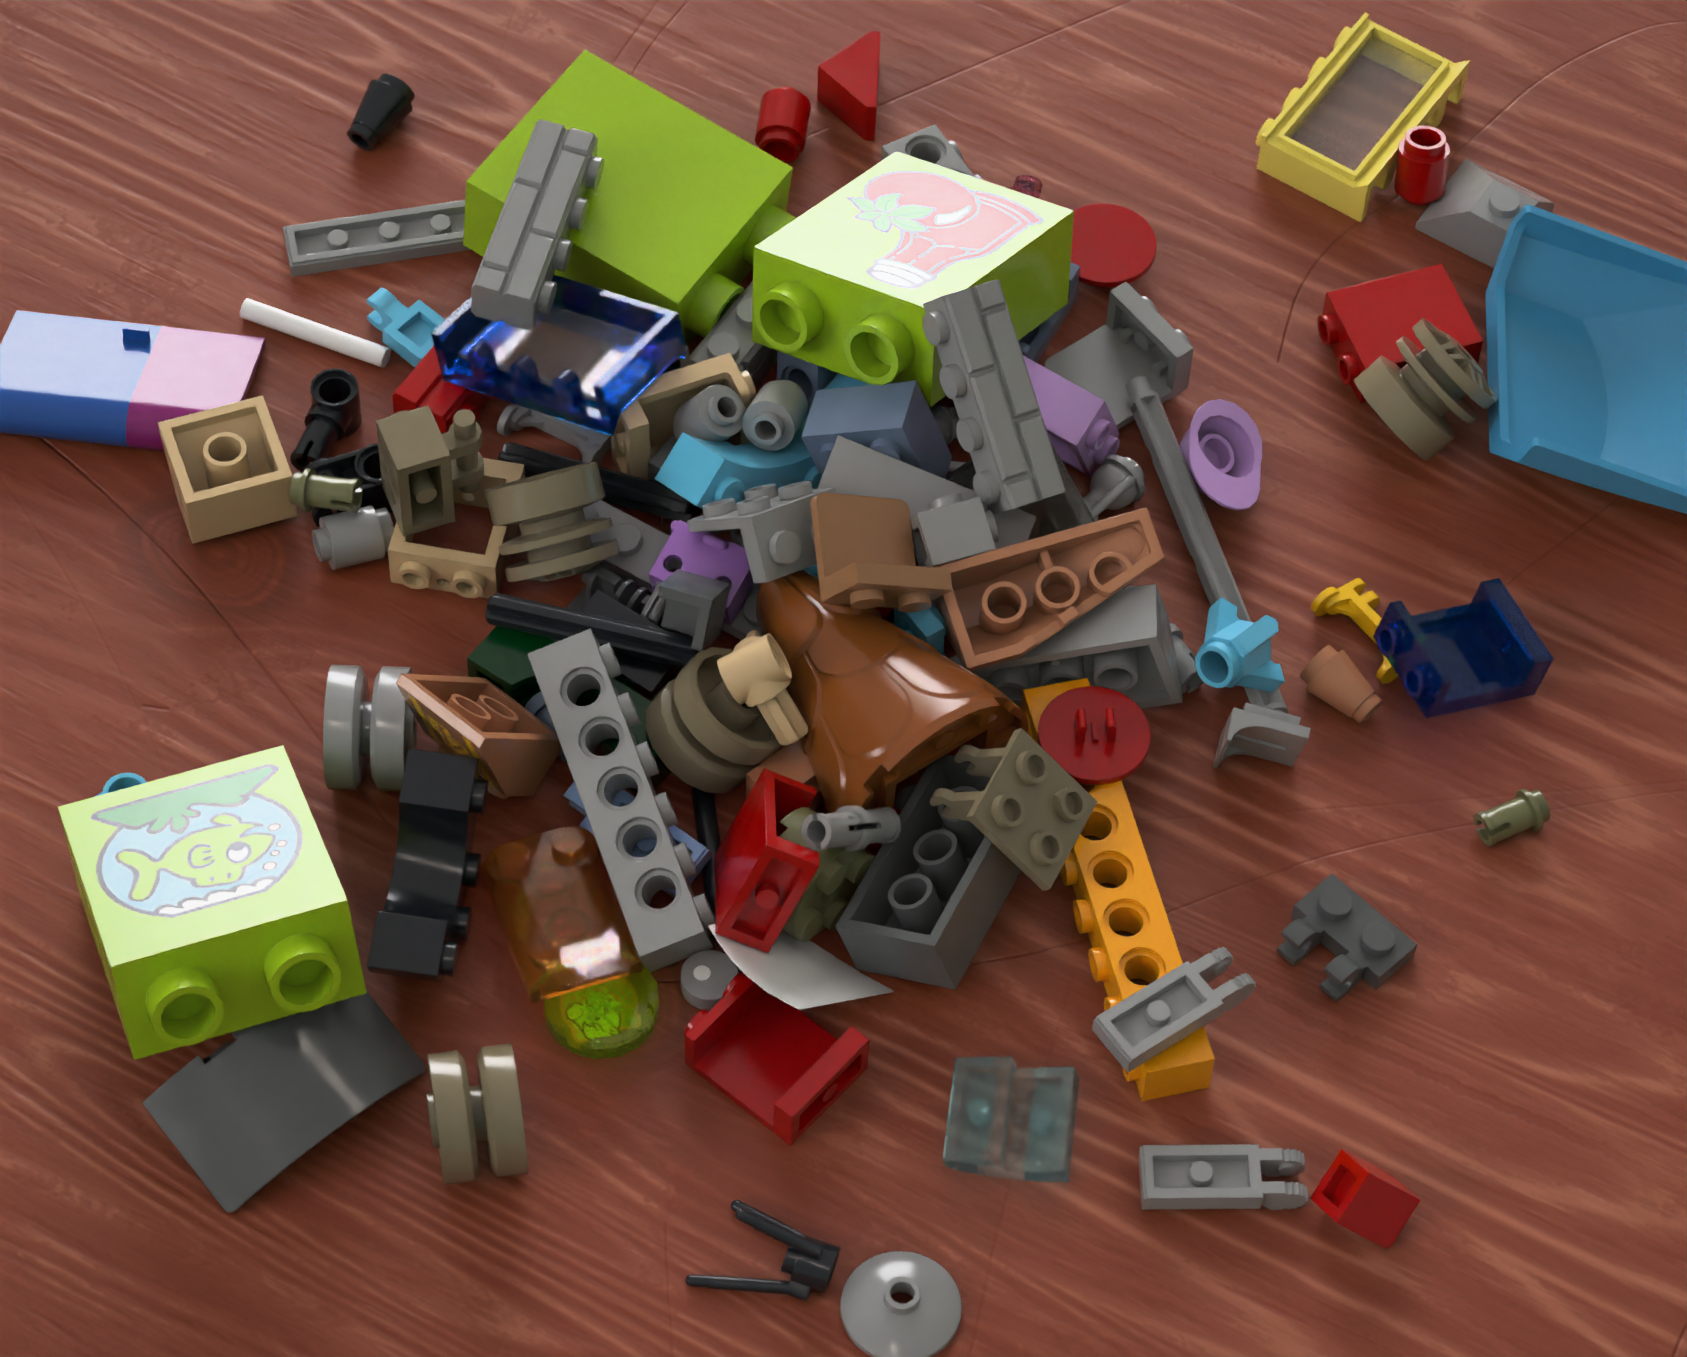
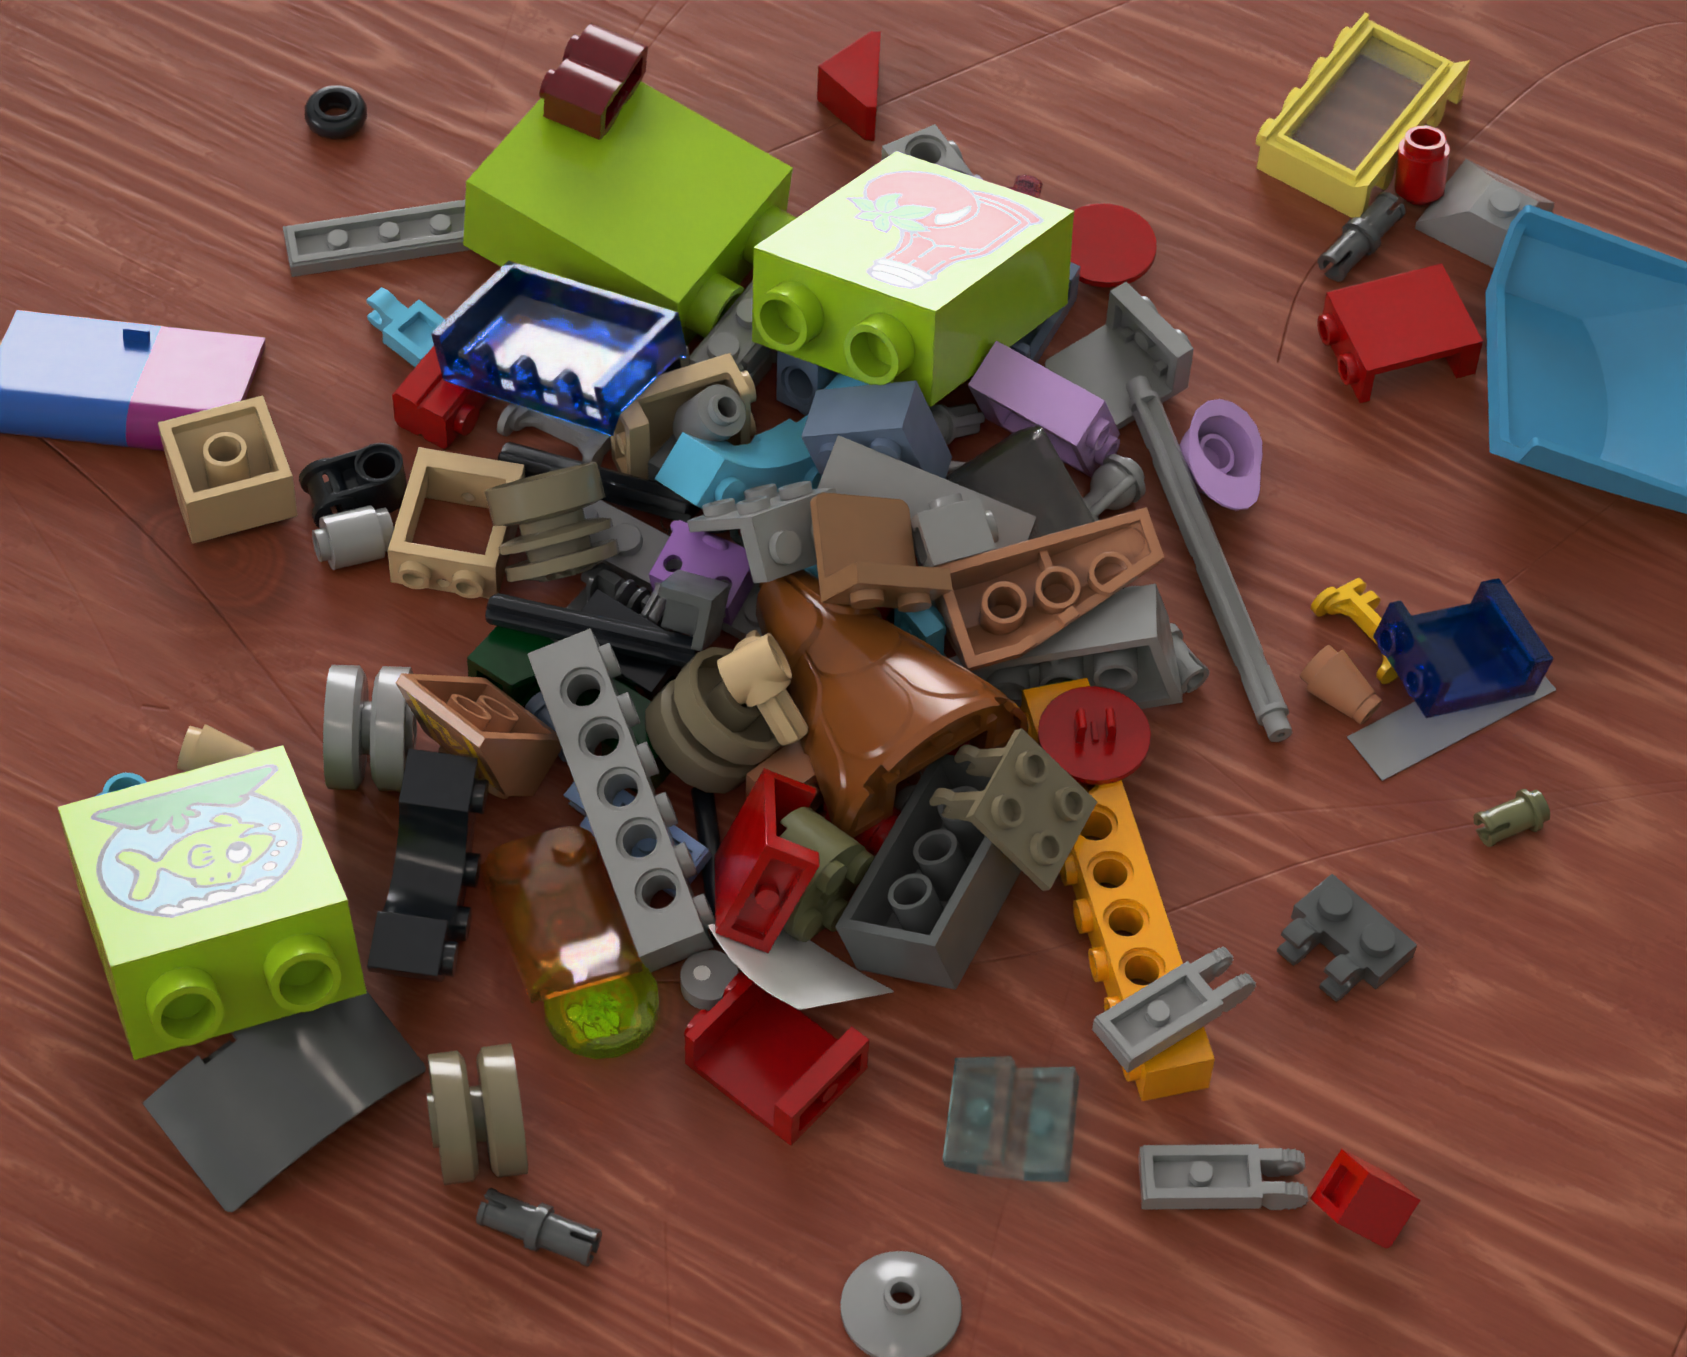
(209, 747): none -> tan cone
(315, 333): white bar -> none
(325, 492): olive pin -> none
(331, 417): black pin -> none
(334, 98): none -> black piece
(380, 111): black cone -> none
(426, 466): dark tan brick -> none
(535, 226): light grey brick -> none
(539, 1227): none -> dark grey pin
(593, 80): none -> dark red brick
(775, 415): light grey brick -> none
(783, 123): red brick -> none
(806, 1260): black plant -> none
(833, 830): light grey pin -> none
(992, 397): light grey brick -> none
(1238, 651): medium azure rock -> none
(1262, 734): light grey piece -> none
(1361, 236): none -> dark grey pin
(1409, 737): none -> light grey sticker
(1425, 389): dark tan wheel -> none

